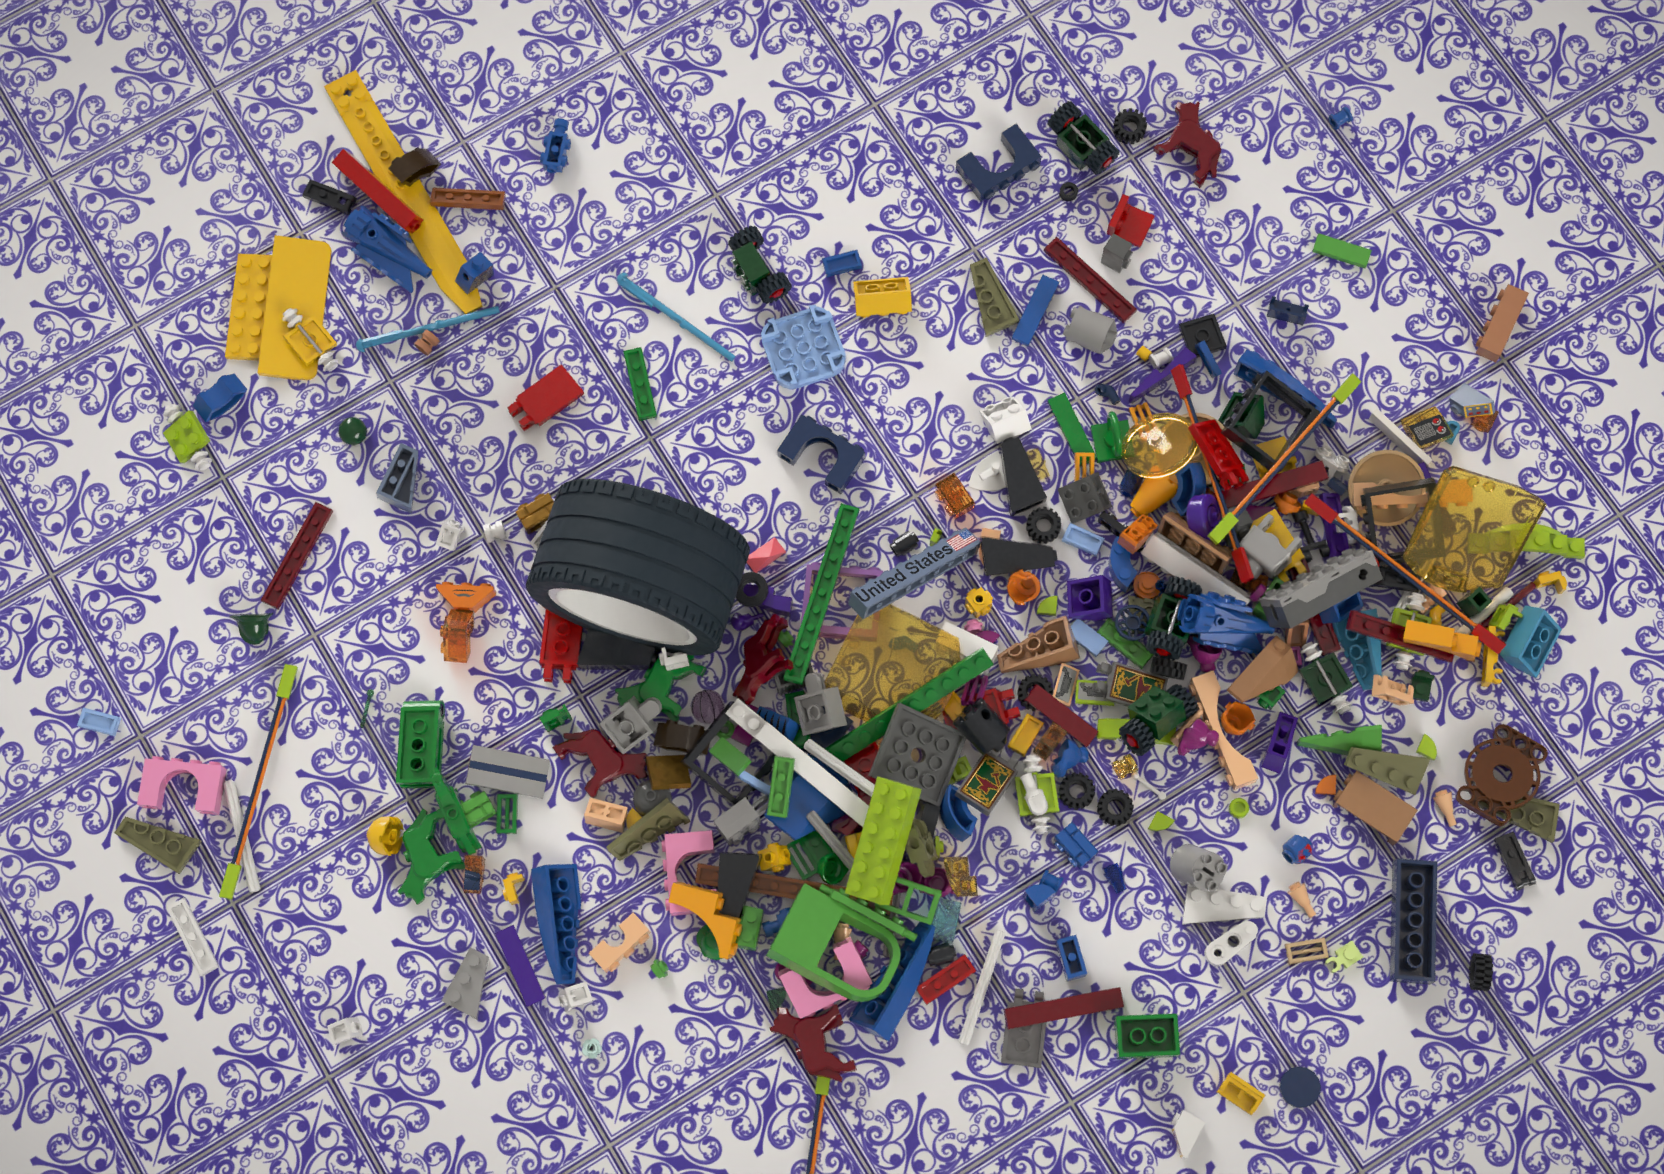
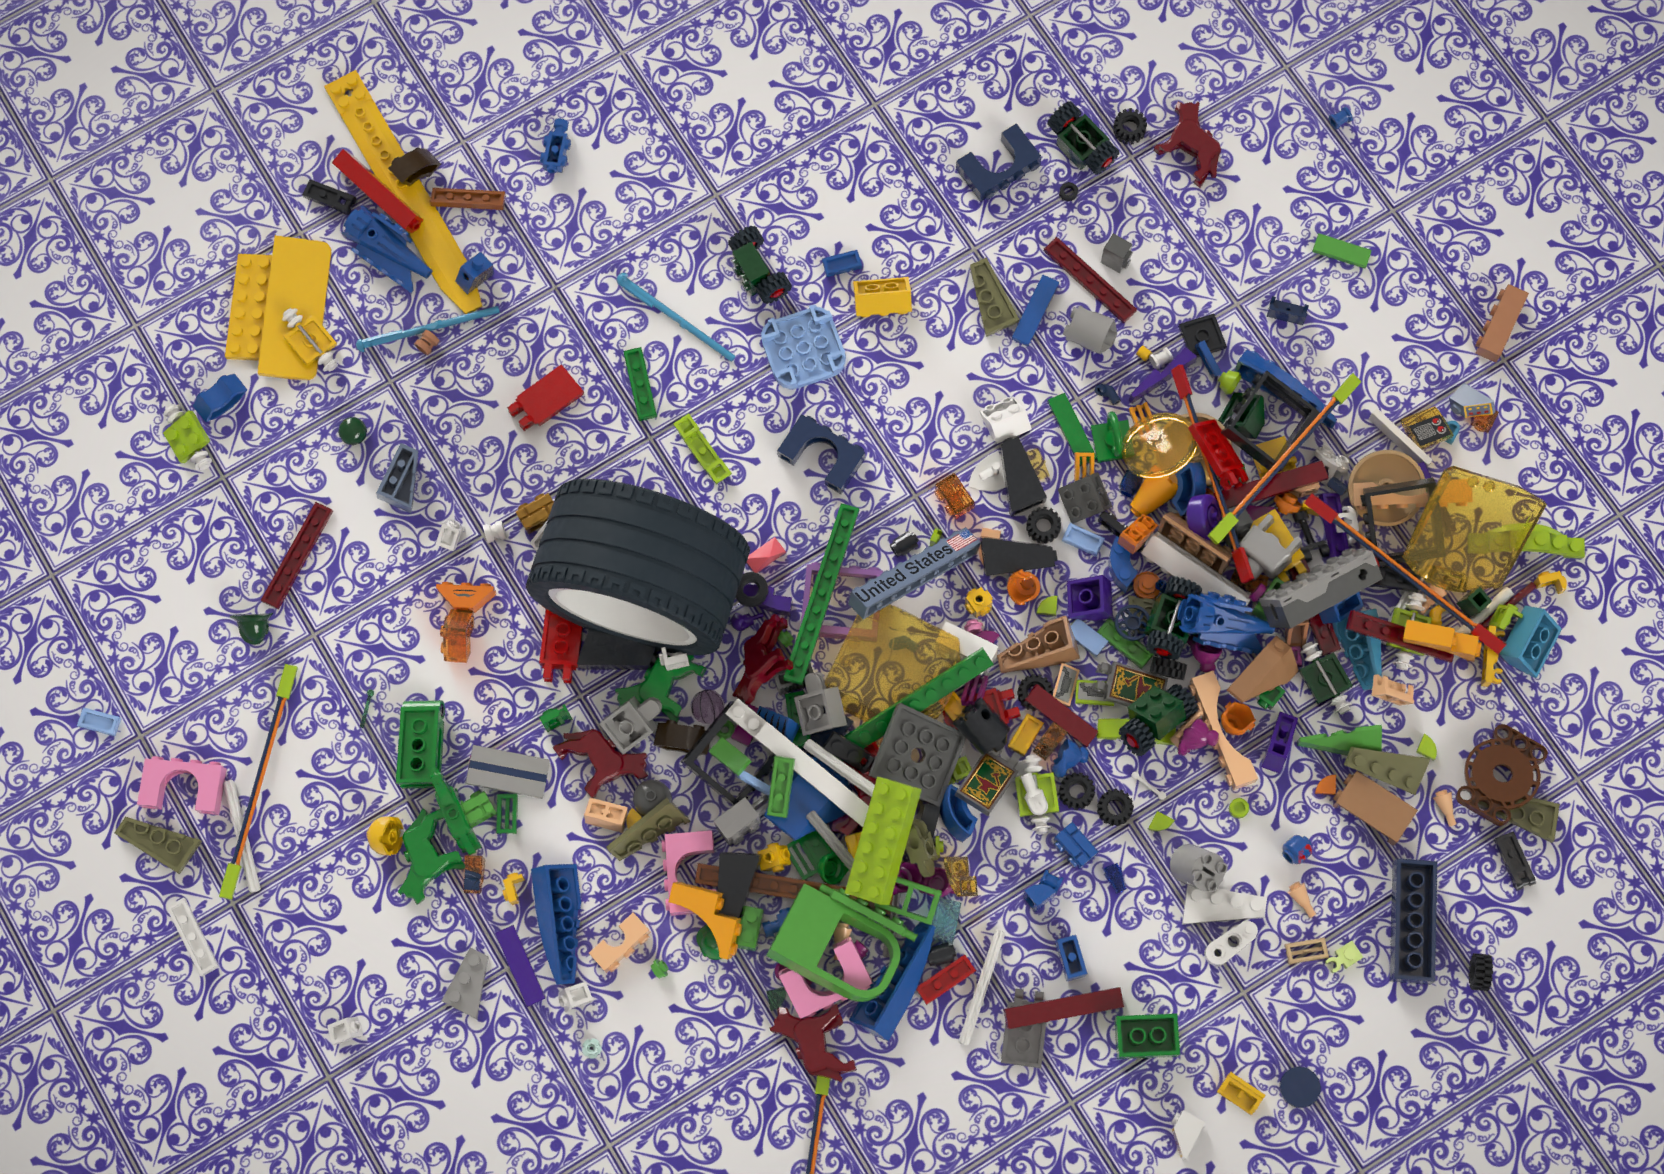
(667, 772): pearl gold tile -> none
(701, 449): none -> lime slope
(849, 752): none -> black plate
(1125, 766): clear yellow wheel -> none
(1130, 222): red bracket -> none
(1229, 381): none -> lime cone
(1422, 685): dark green bracket -> none

